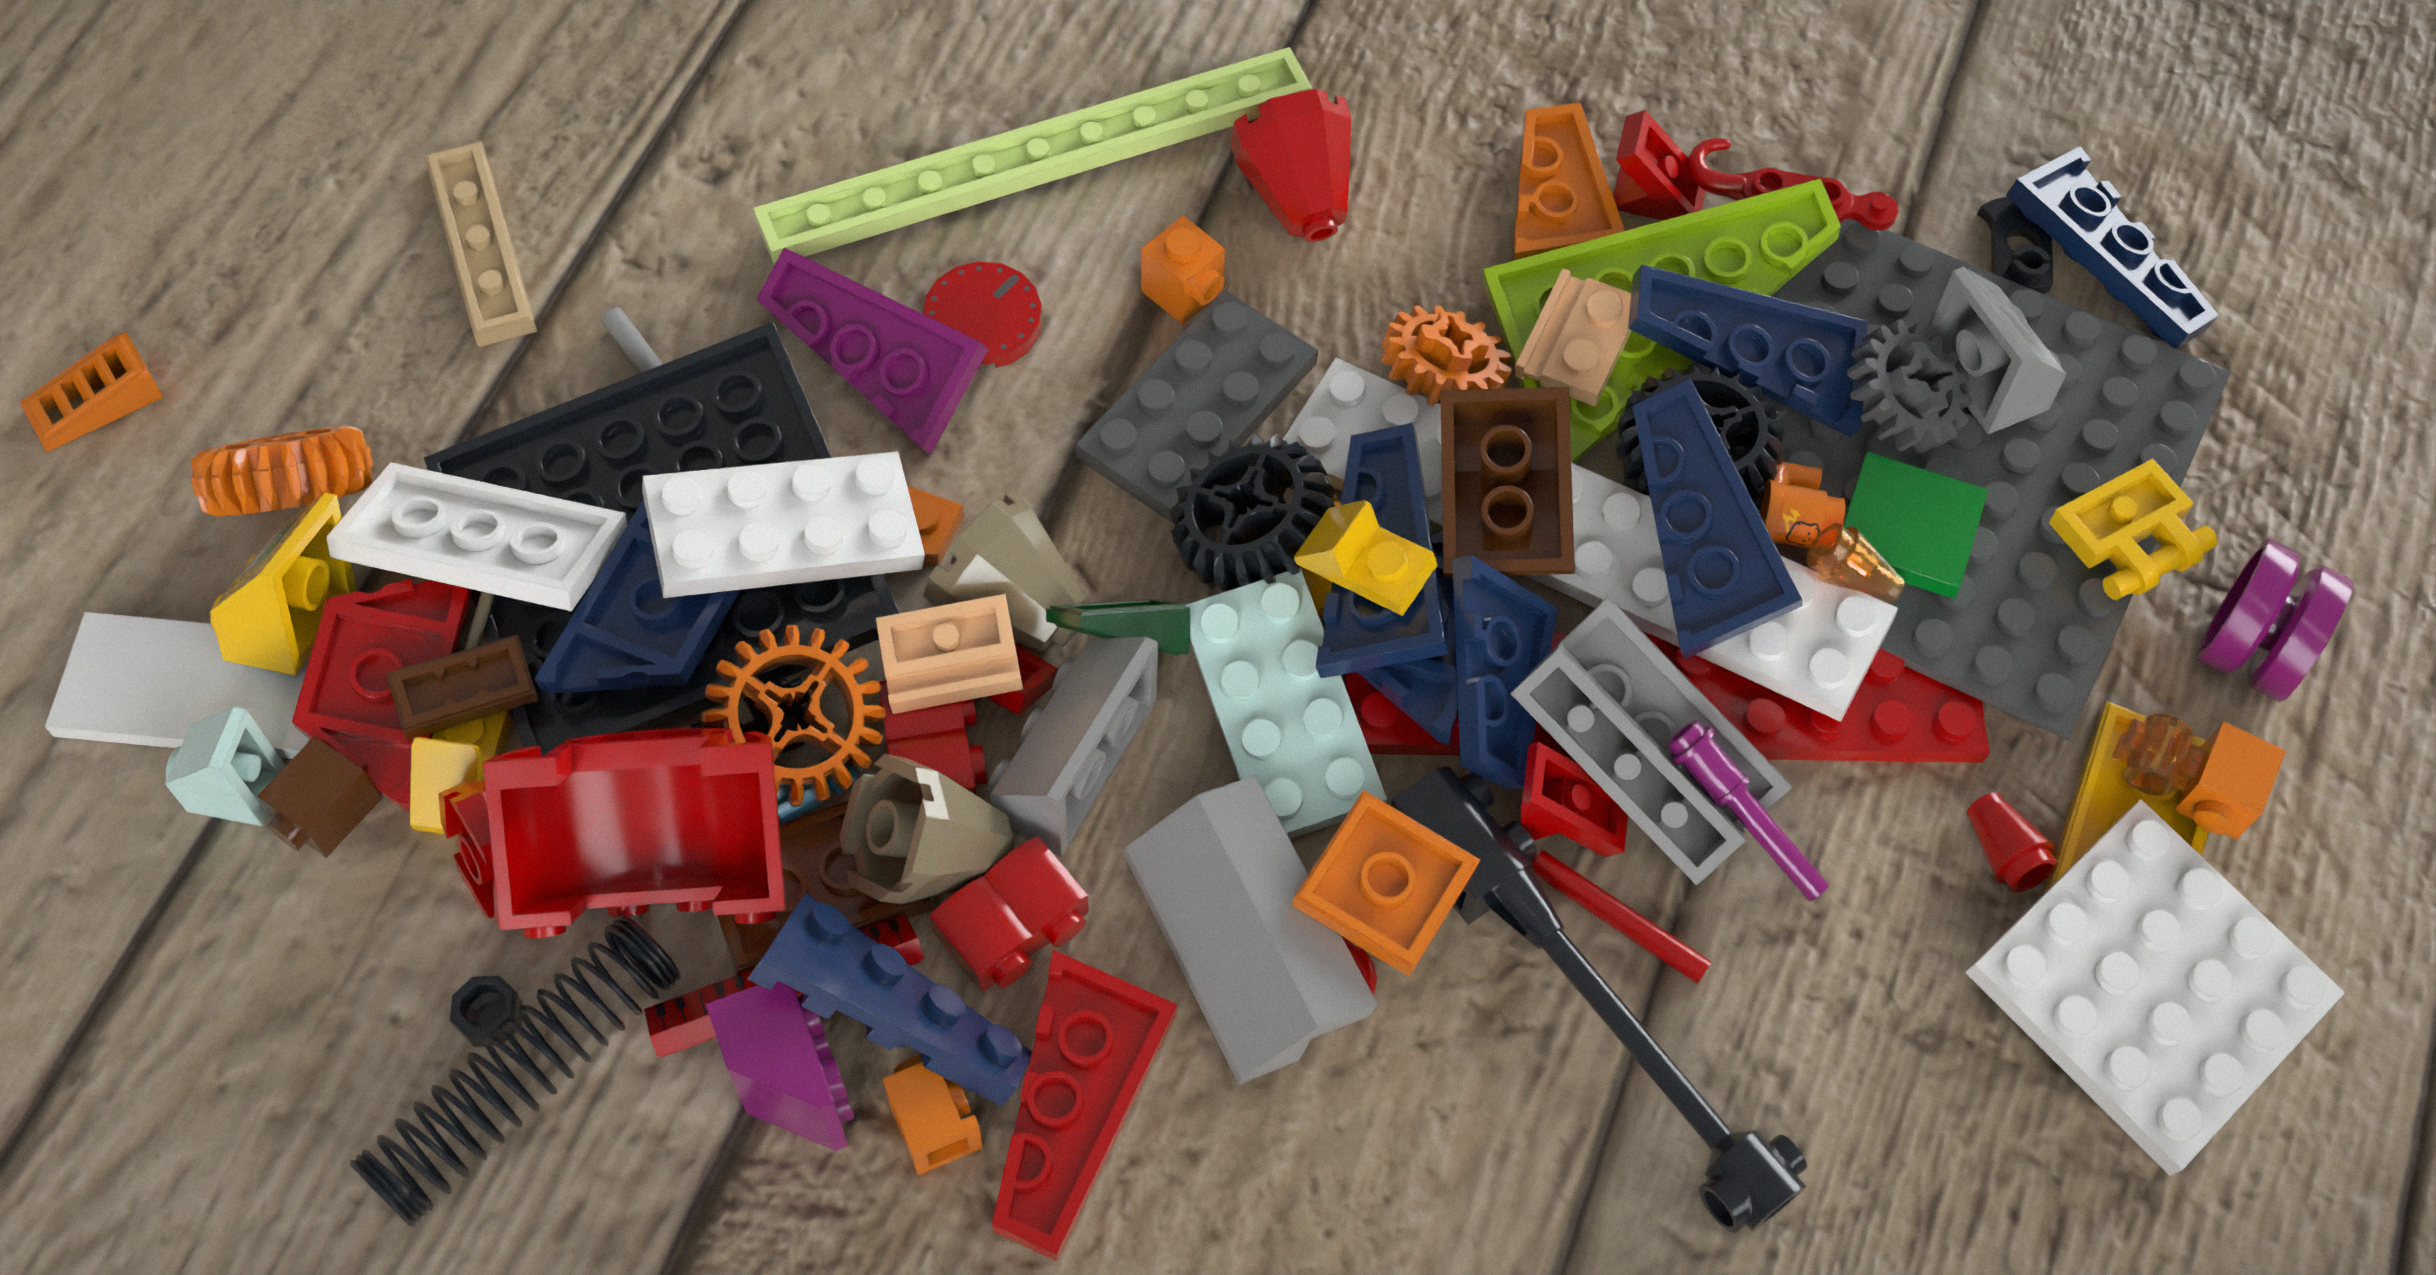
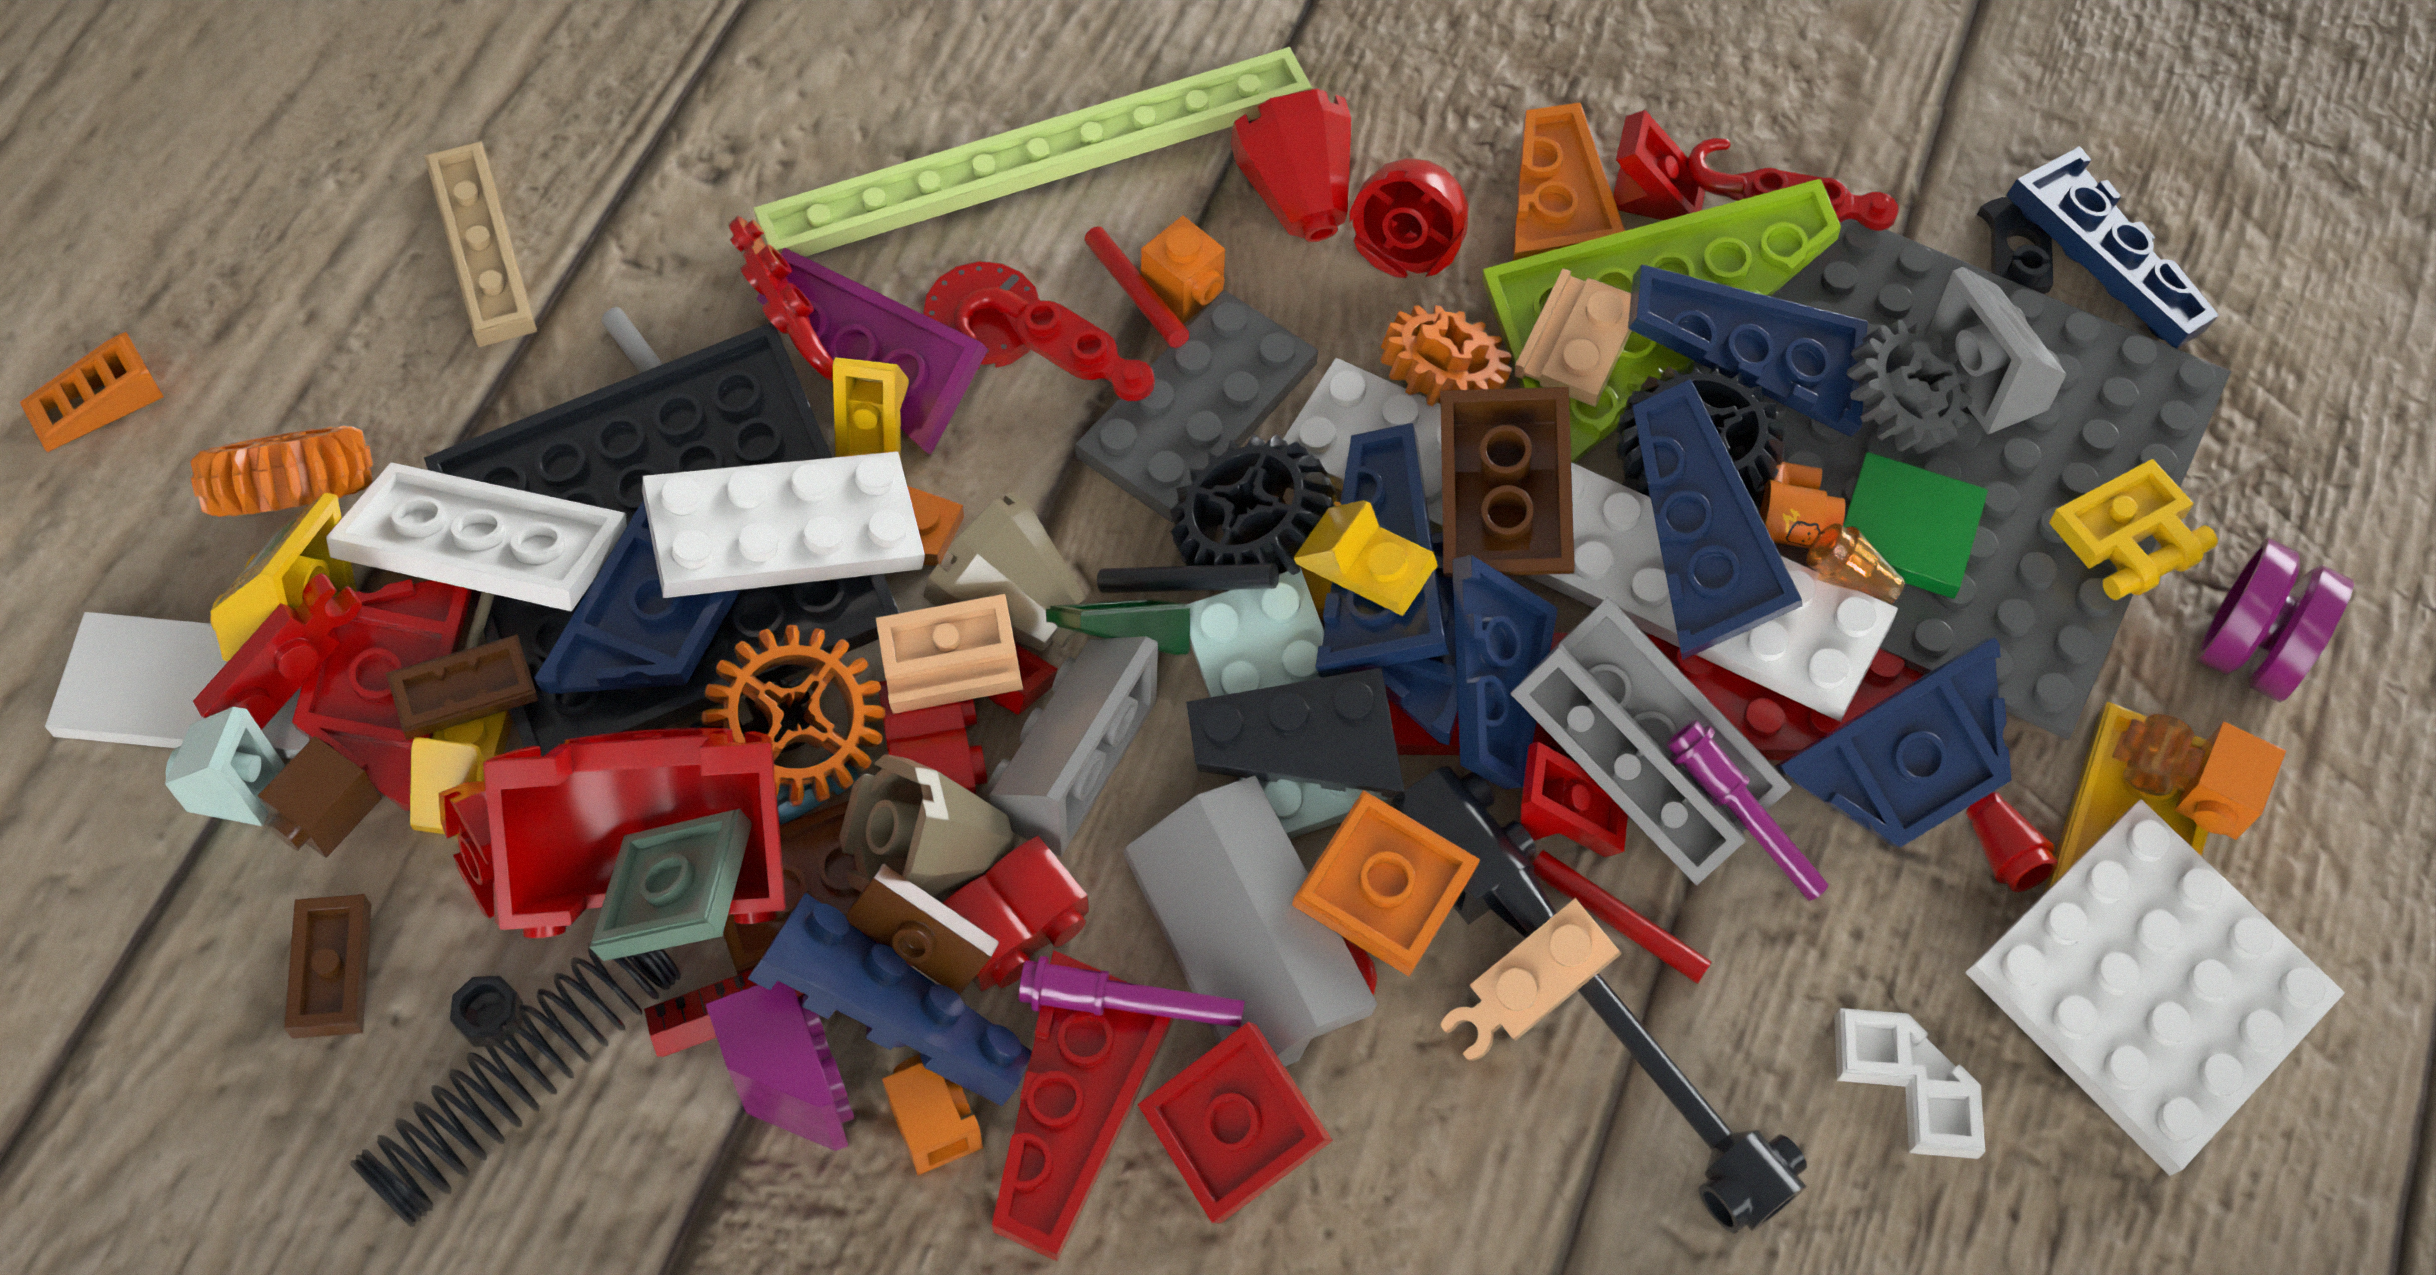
(281, 654): none -> red plate
(328, 966): none -> reddish brown plate
(672, 885): none -> sand green tile
(786, 303): none -> red piece
(867, 407): none -> yellow slope
(921, 929): none -> reddish brown plate
(1061, 339): none -> red piece
(1093, 991): none -> magenta pin
(1136, 287): none -> red bar
(1188, 578): none -> black bar
(1234, 1123): none -> red plate
(1304, 731): none -> black wing
(1410, 218): none -> red cylinder
(1535, 977): none -> light nougat plate
(1914, 752): none -> dark blue wing
(1940, 1097): none -> white tile

